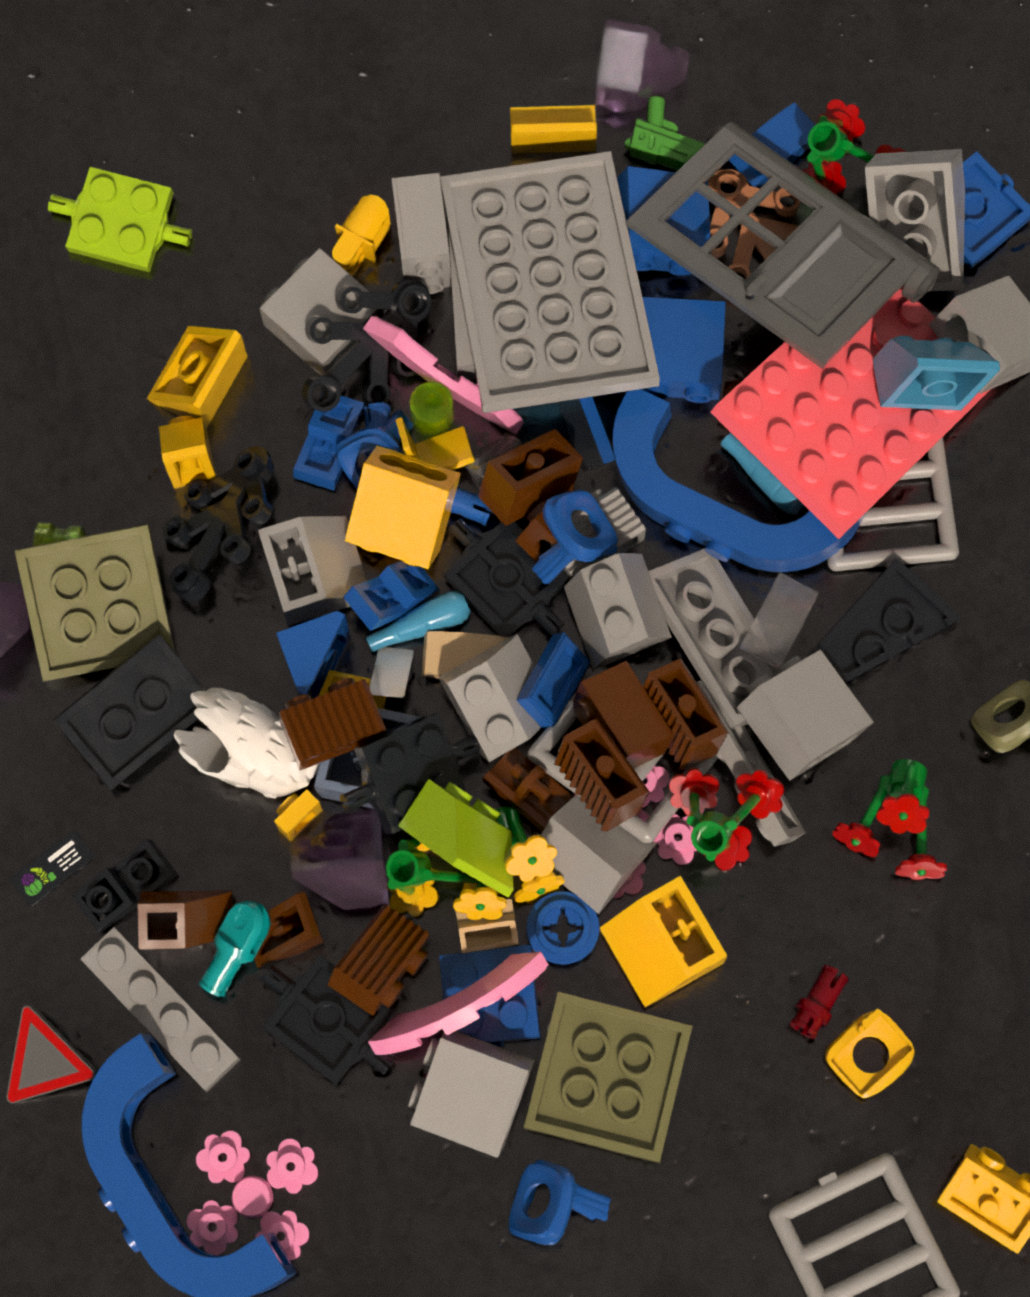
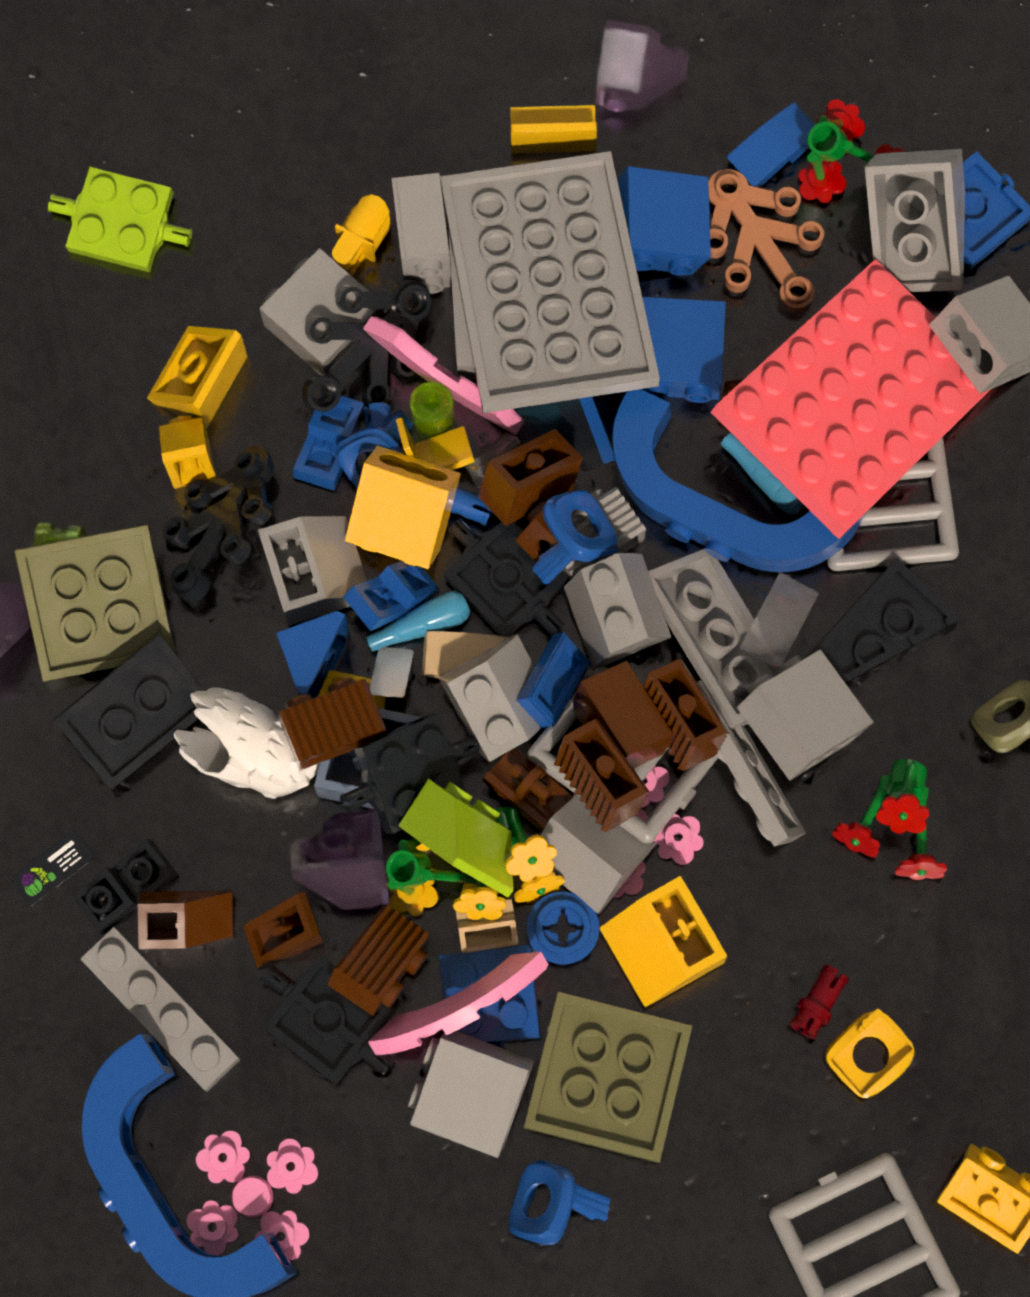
(44, 1059): piece -> none
(236, 944): teal arm -> none
(296, 814): yellow plate -> none
(659, 140): bright green piece -> none
(713, 832): red plant -> none
(818, 280): dark grey door -> none
(931, 373): dark azure slope -> none

